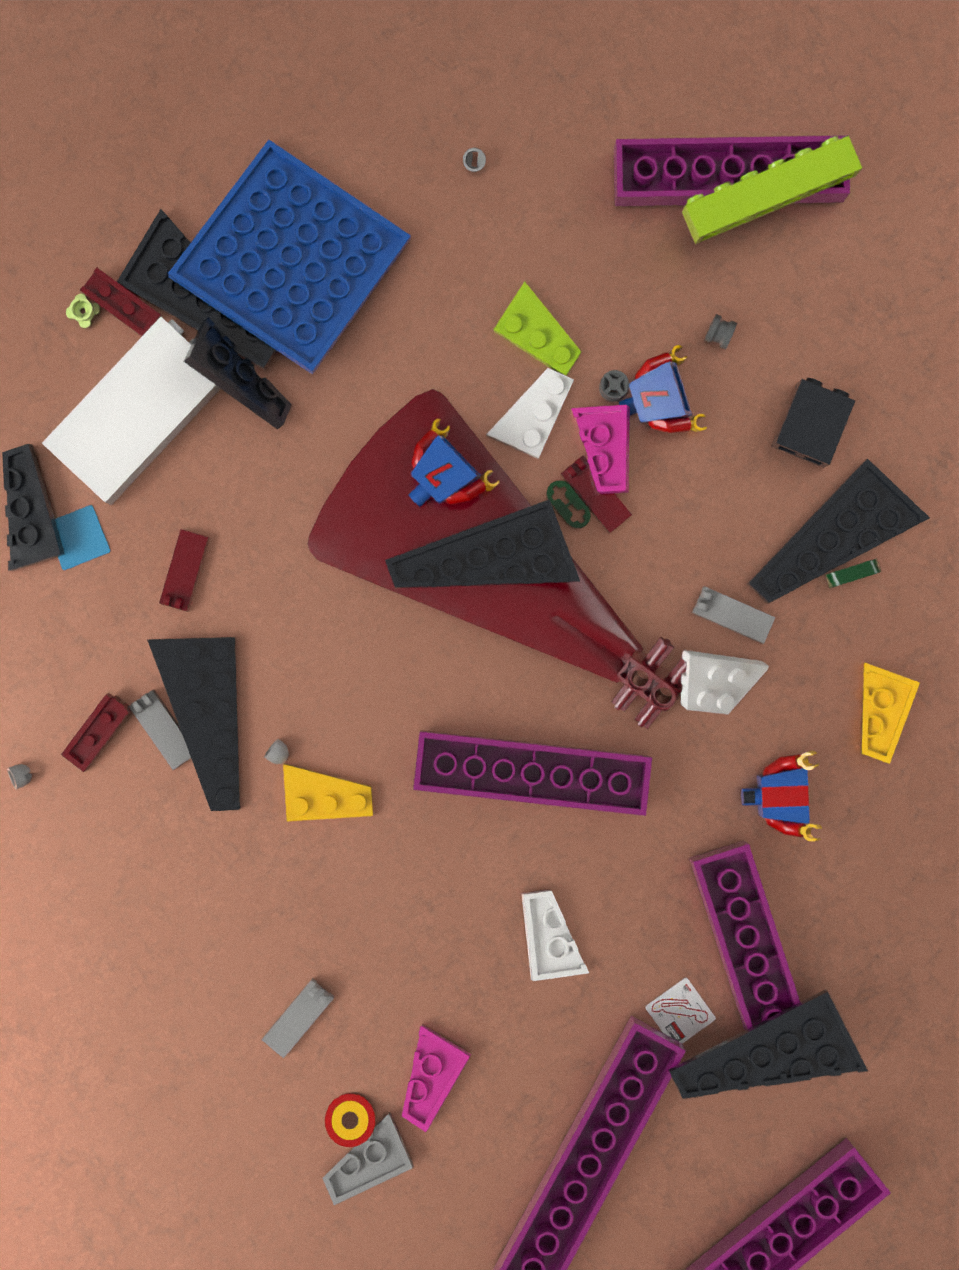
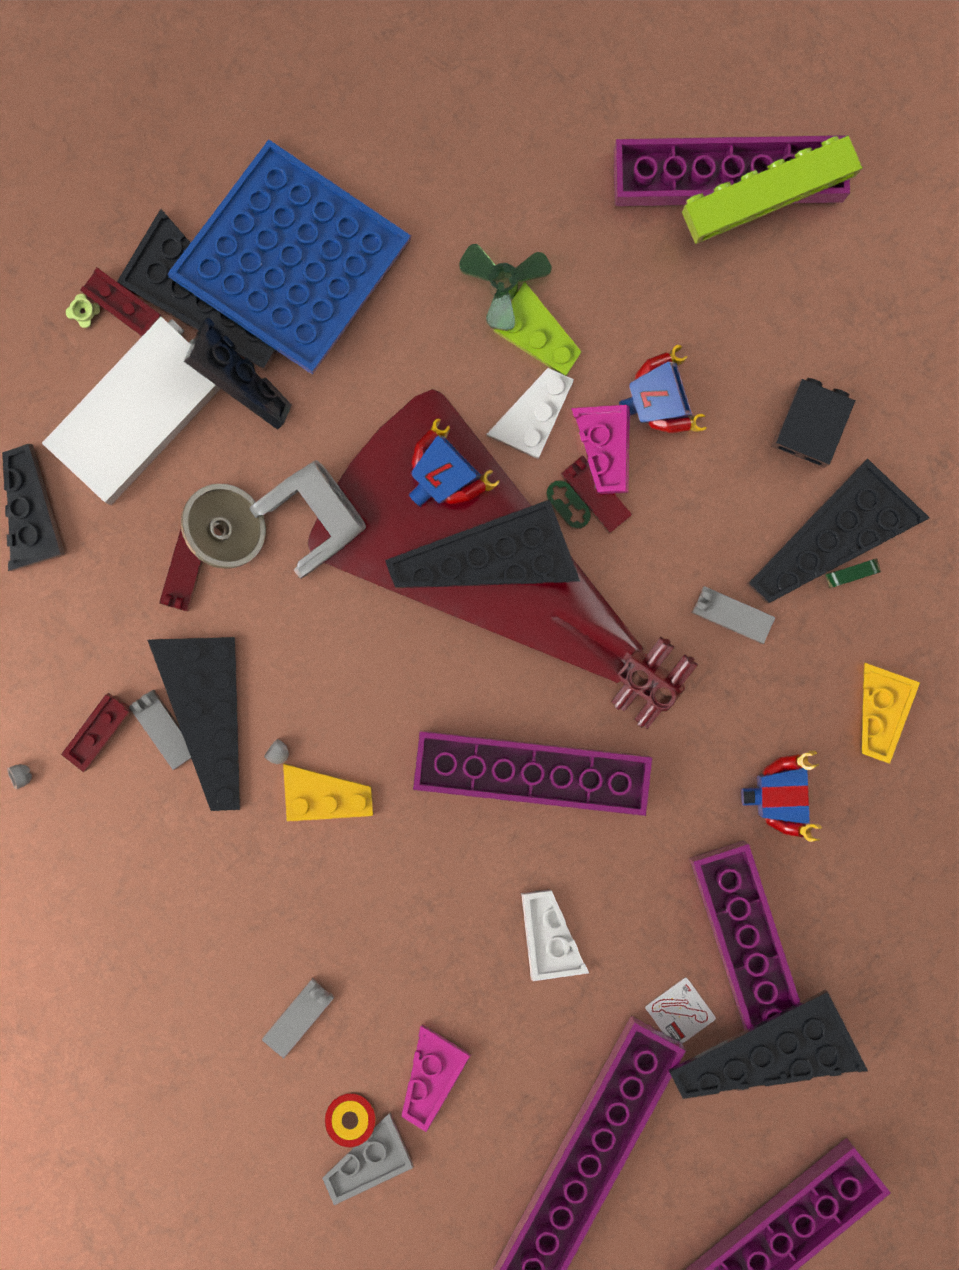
(81, 537): dark azure sticker -> none
(228, 510): none -> dark tan dish
(327, 503): none -> light grey connector
(468, 158): light grey hinge -> none
(479, 265): none -> clear green piece
(617, 382): dark grey wheel -> none
(717, 681): white wing -> none
(720, 331): dark grey wheel -> none

